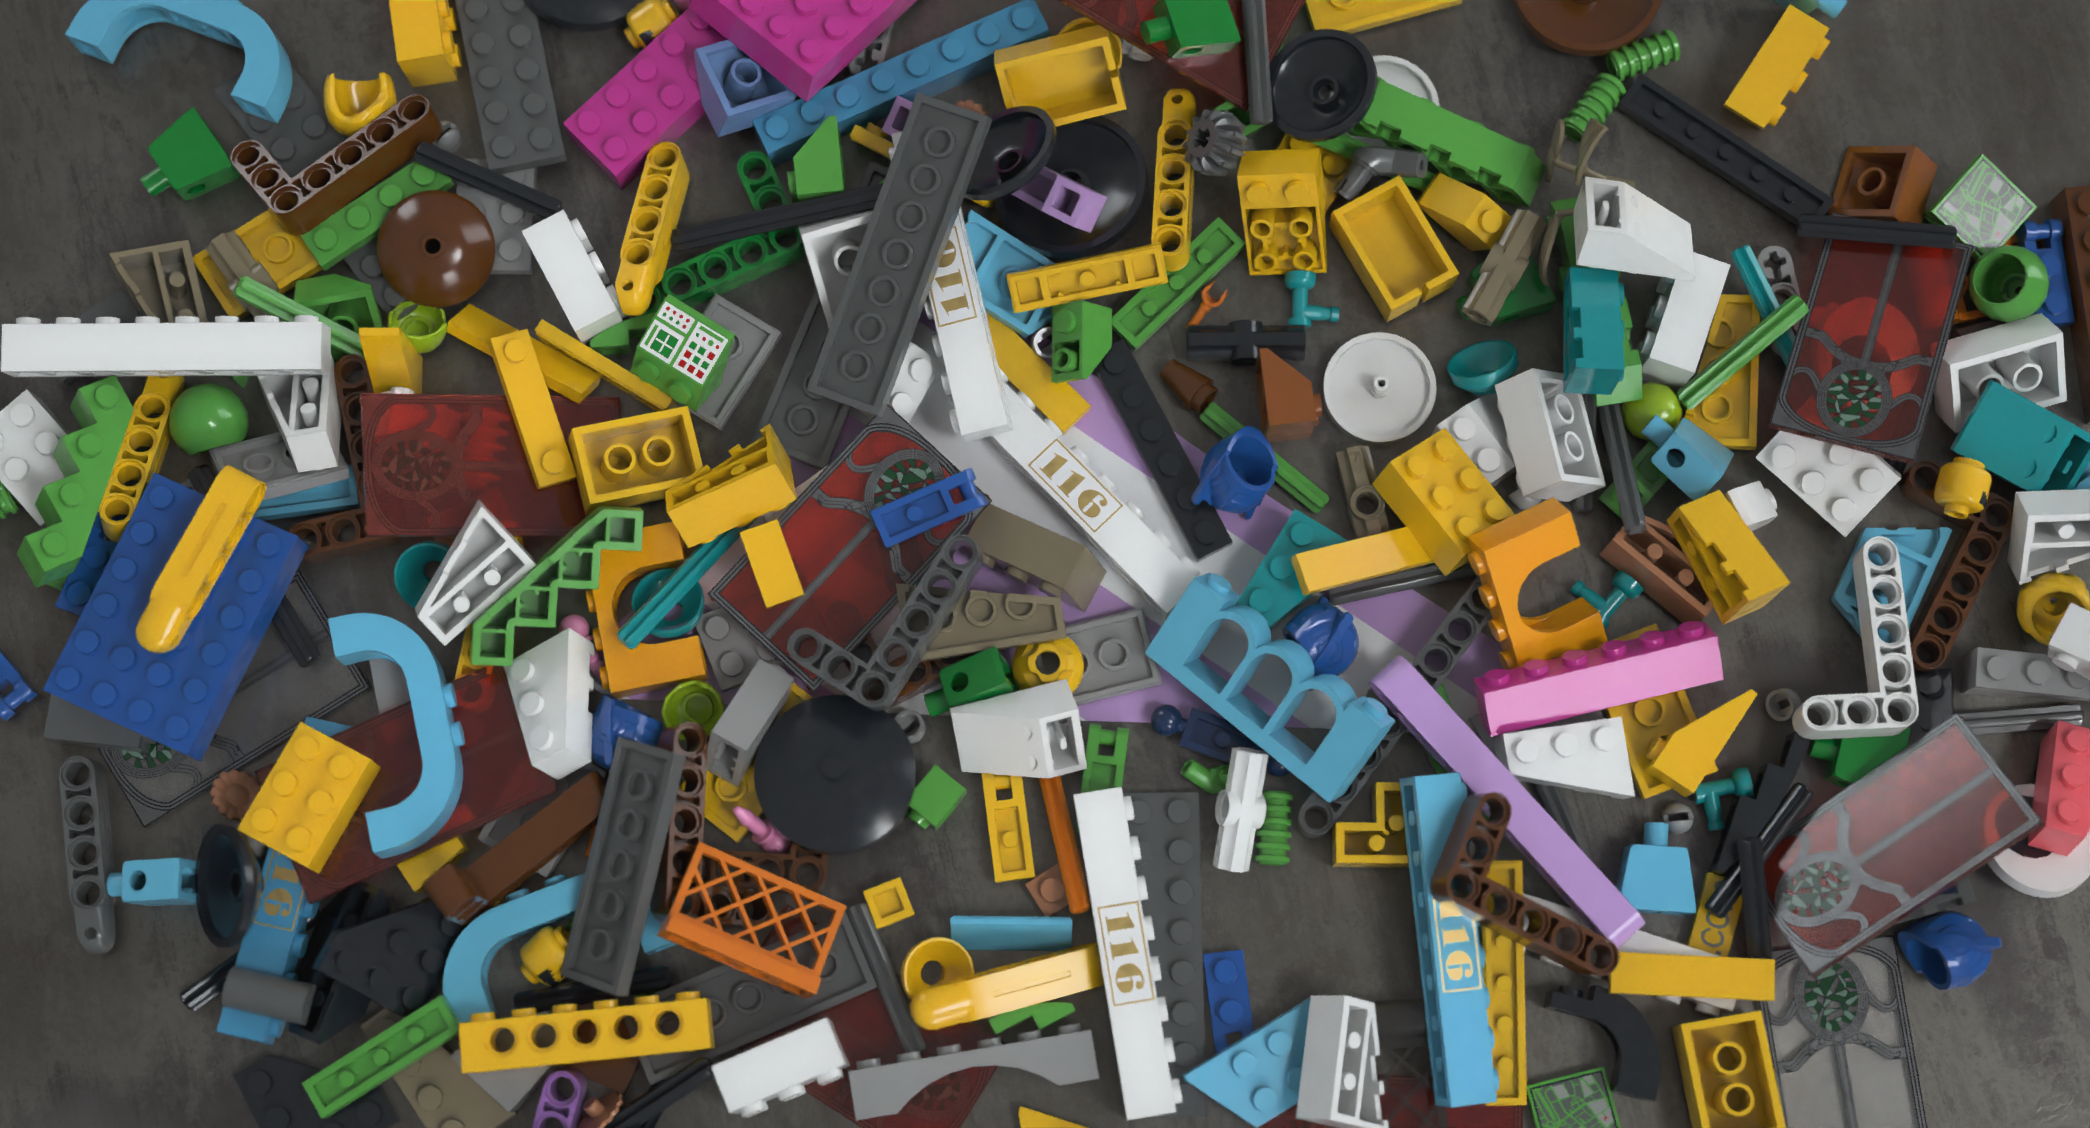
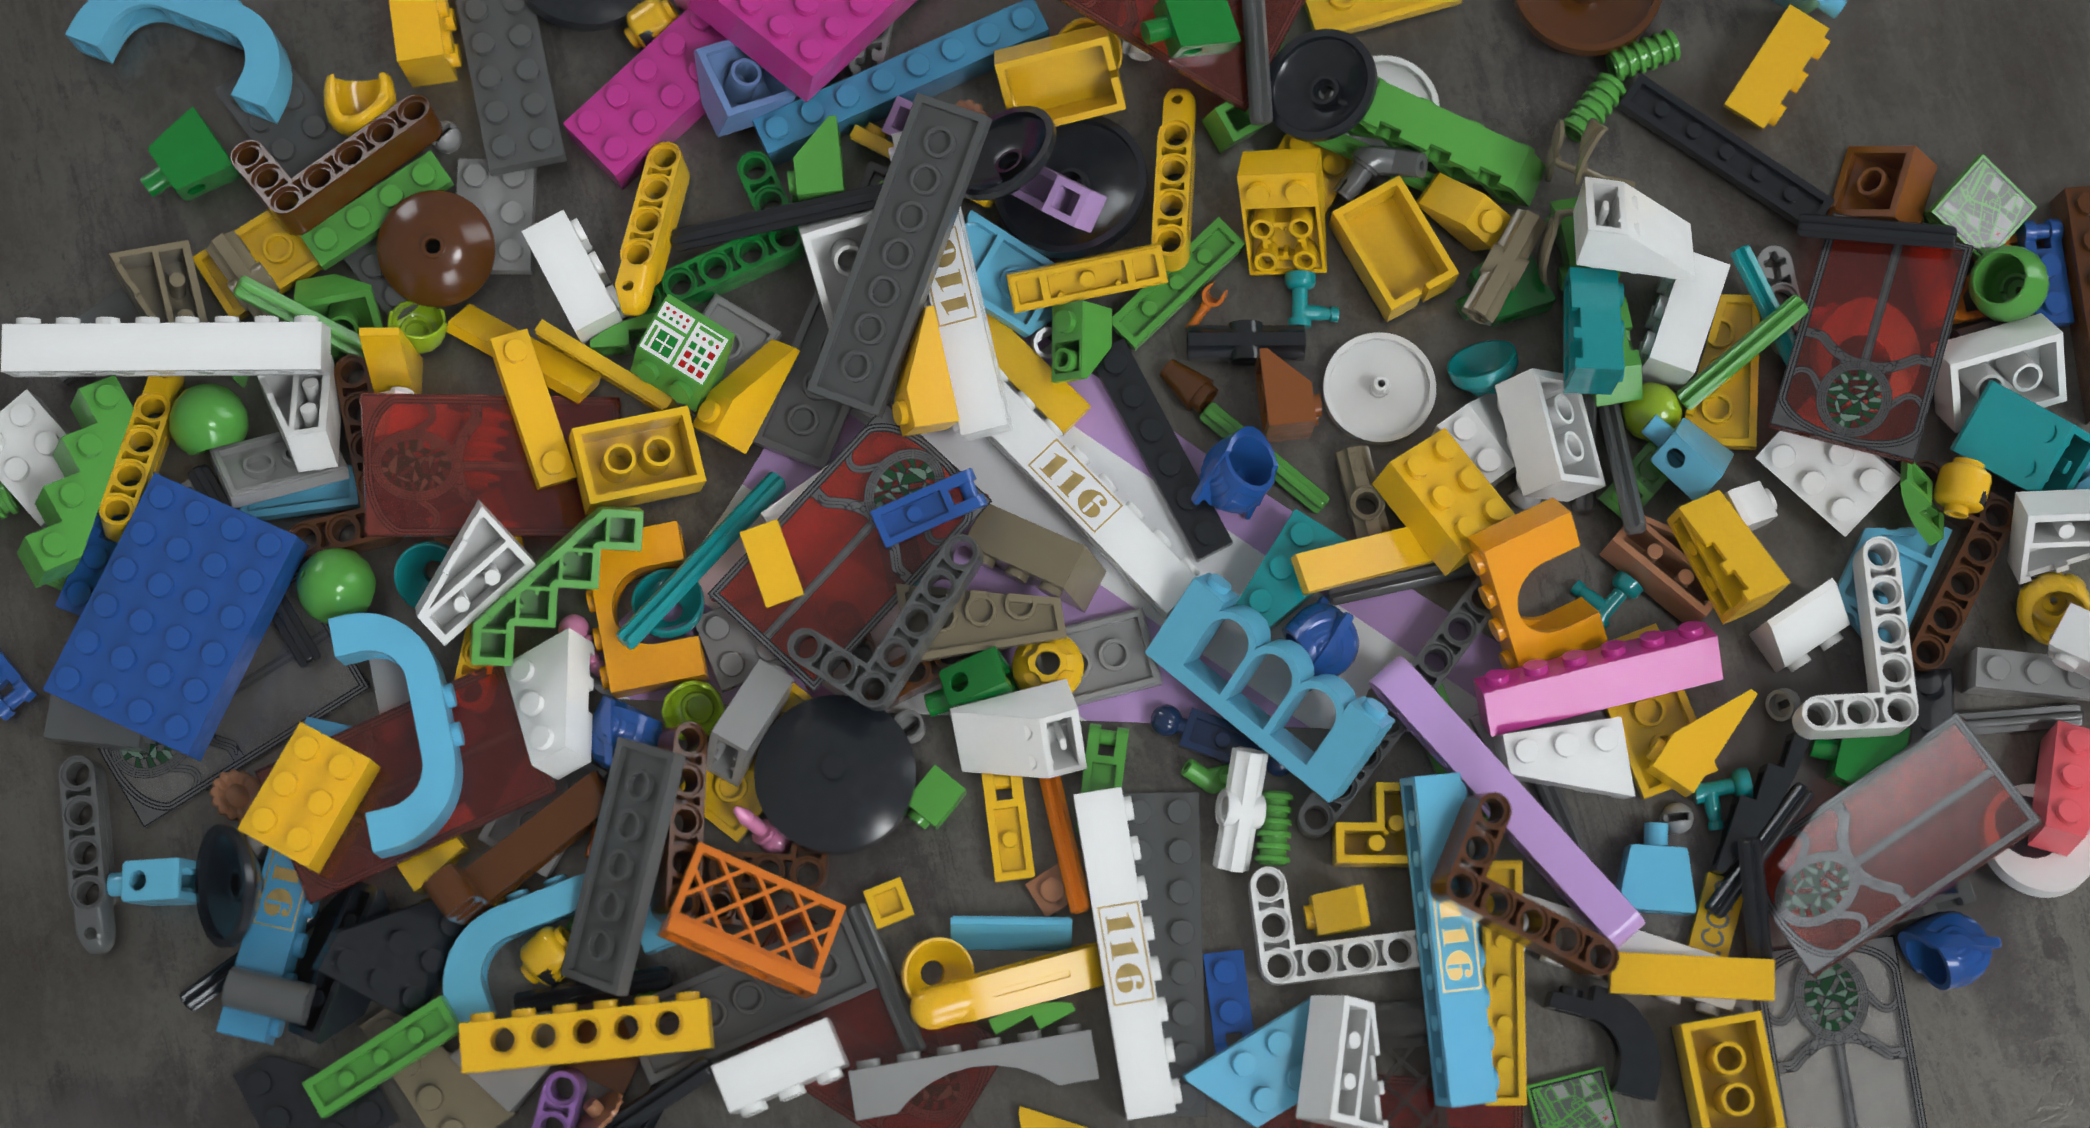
(199, 559): yellow piece -> none
(335, 584): none -> bright green helmet
(486, 180): black axle -> none
(733, 492): yellow wedge -> none
(743, 399): none -> yellow slope
(924, 388): none -> yellow slope
(1215, 142): dark grey gear -> none
(1335, 950): none -> white beam
(1337, 911): none -> yellow slope
(1802, 627): none -> white slope
(1917, 498): none -> bright green slope

